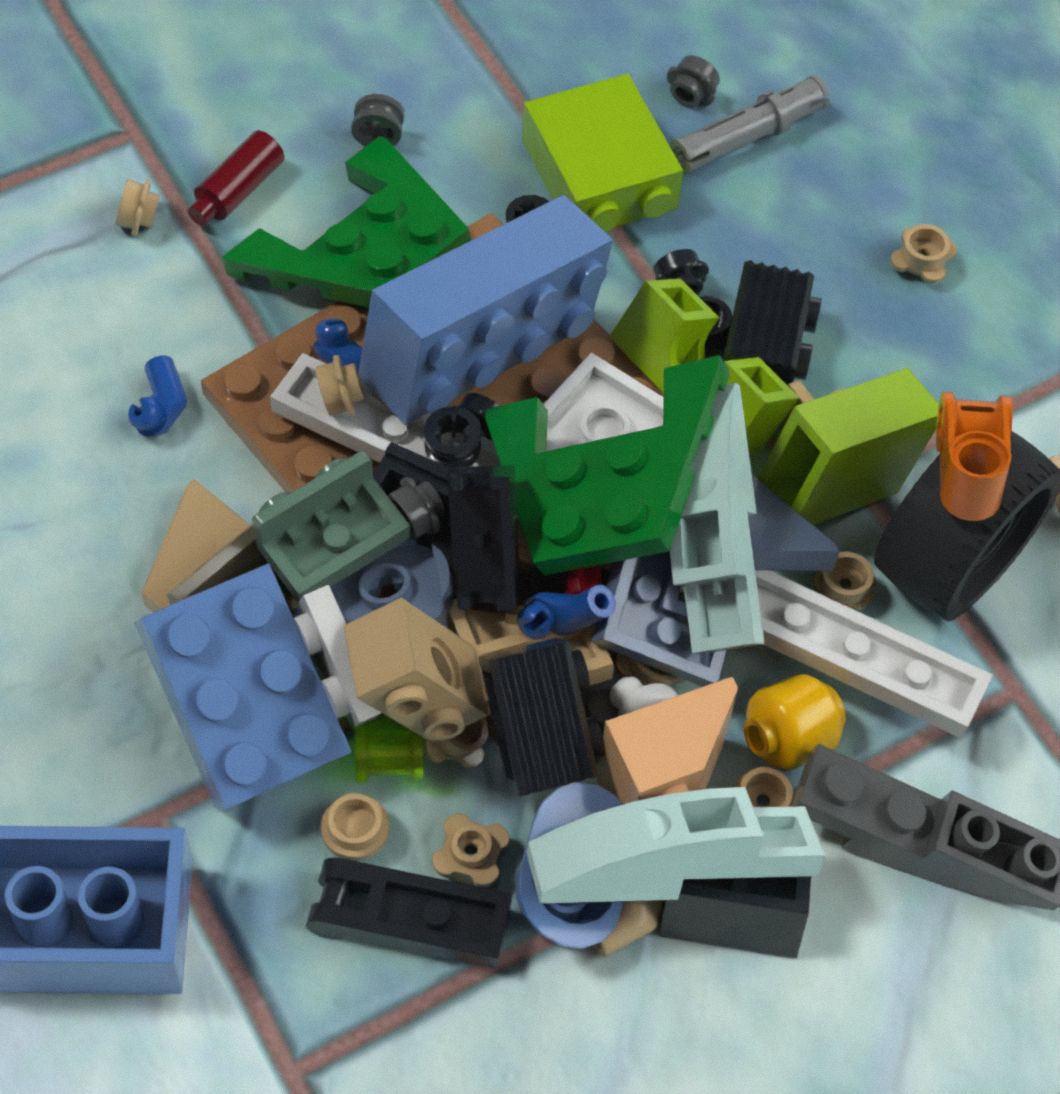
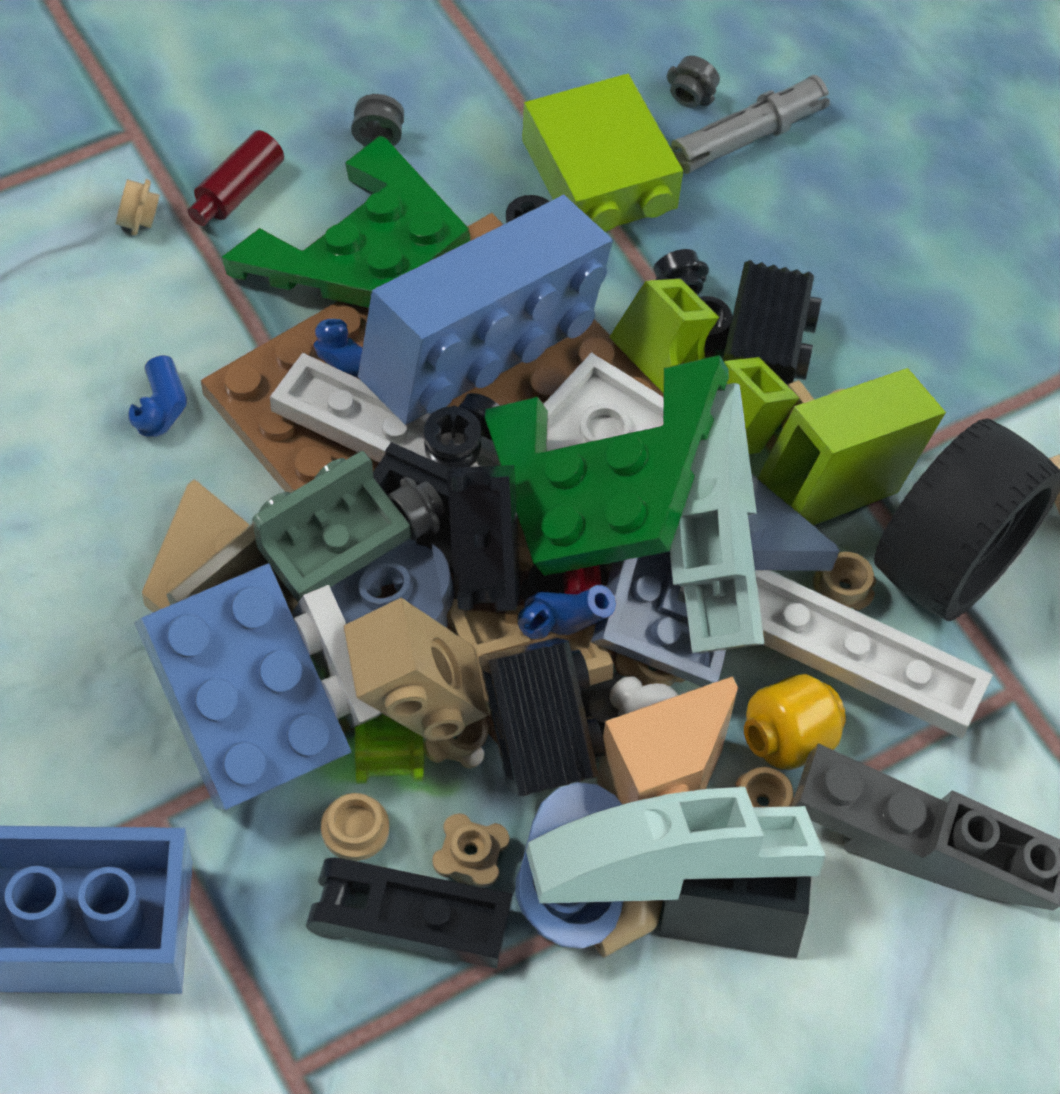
(339, 386): tan plate -> none
(924, 252): tan plate -> none
(973, 454): orange piece -> none

